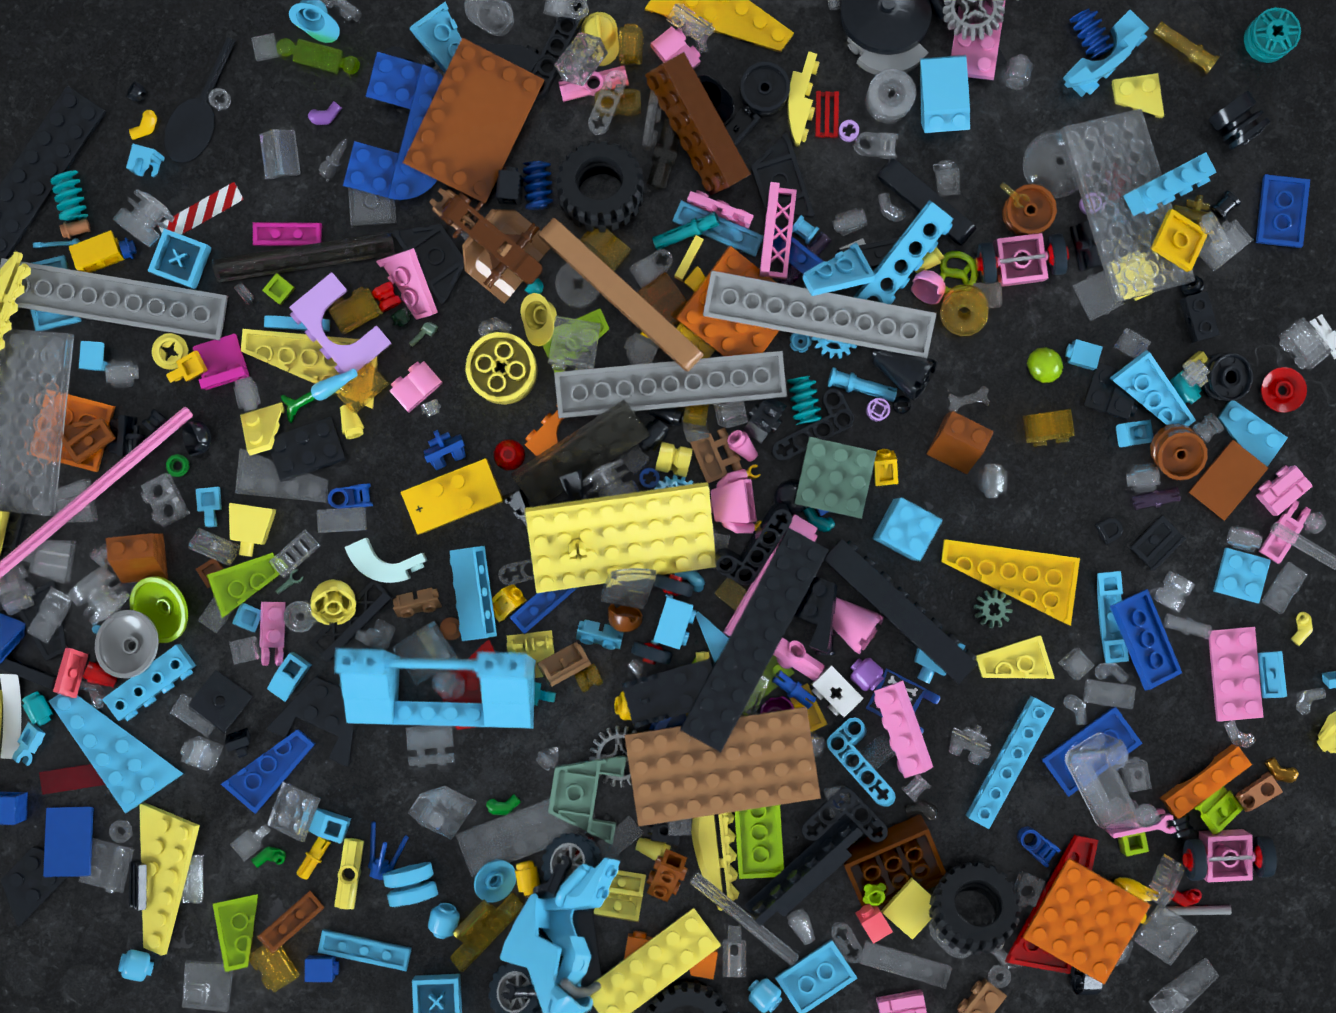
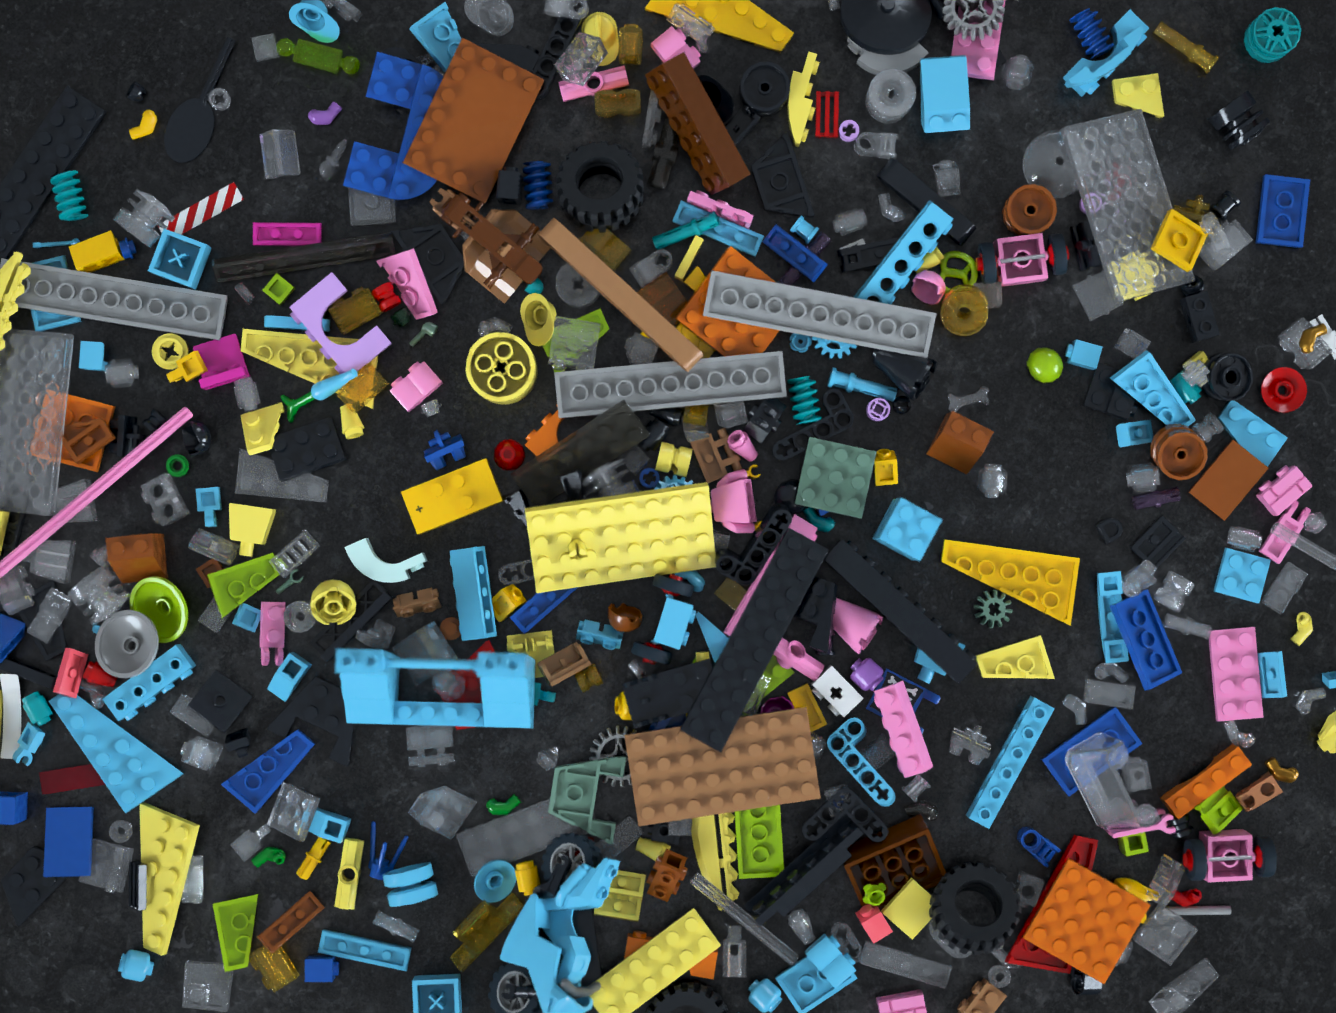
(74, 228): nougat pin -> none
(141, 158): medium azure hinge -> none
(244, 650): clear brick -> none
(341, 520): clear brick -> none
(352, 496): blue piece -> none
(396, 926): none -> clear pin
(443, 920): medium azure head -> none
(618, 89): clear beam -> none
(628, 587): clear plate -> none
(769, 235): bright pink fence -> none
(794, 689): blue pin -> none
(830, 960): none -> medium azure brick
(841, 272): medium azure wing -> none
(1015, 195): clear yellow hand -> none
(1048, 426): clear yellow brick -> none
(1076, 664): clear brick -> none
(1138, 578): none -> clear hips
(1166, 186): medium azure brick -> none
(1309, 336): none -> pearl gold arm

